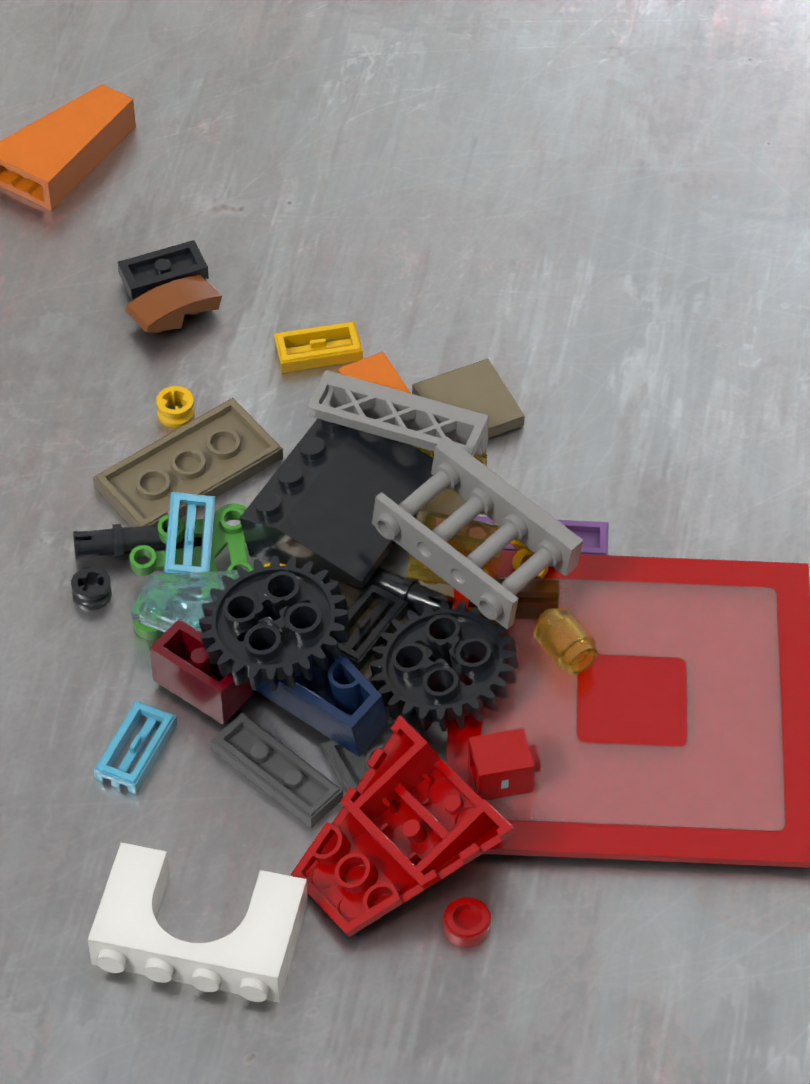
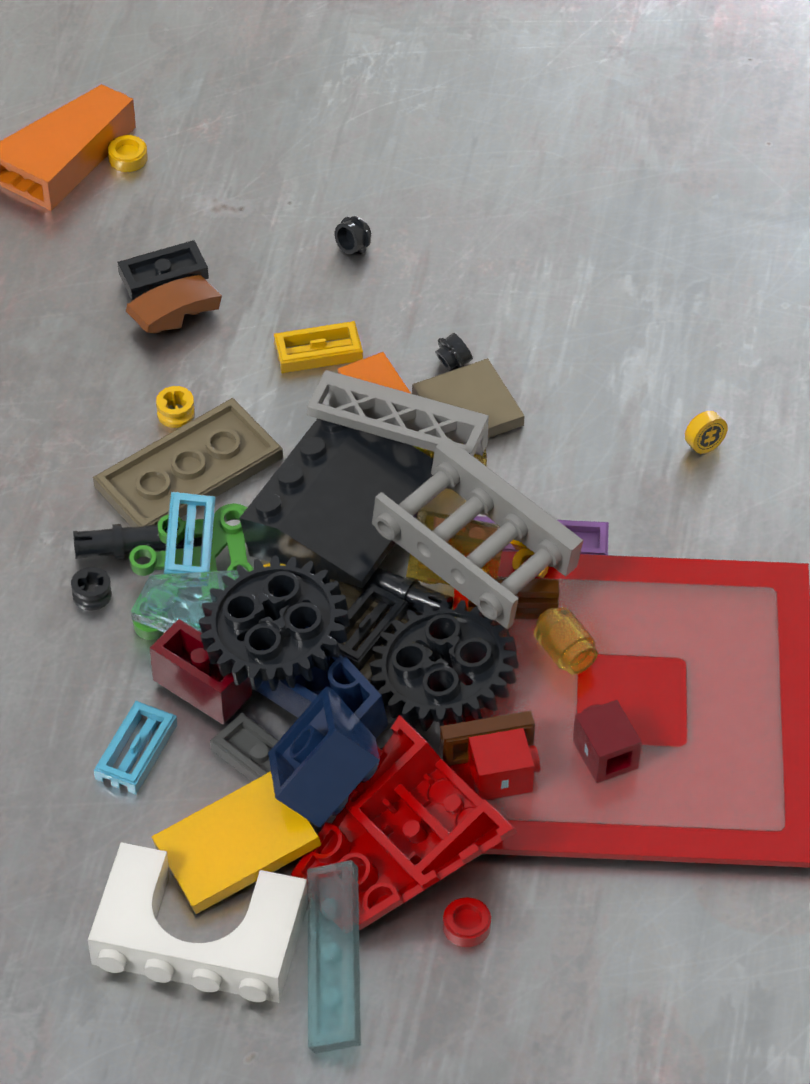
(127, 153): none -> yellow tile
(233, 840): none -> yellow tile
(322, 759): none -> dark blue slope
(333, 957): none -> clear light blue tile
(353, 235): none -> black plate
(453, 352): none -> black plate
(455, 736): none -> reddish brown tile
(606, 741): none -> dark red brick
(706, 432): none -> yellow tile

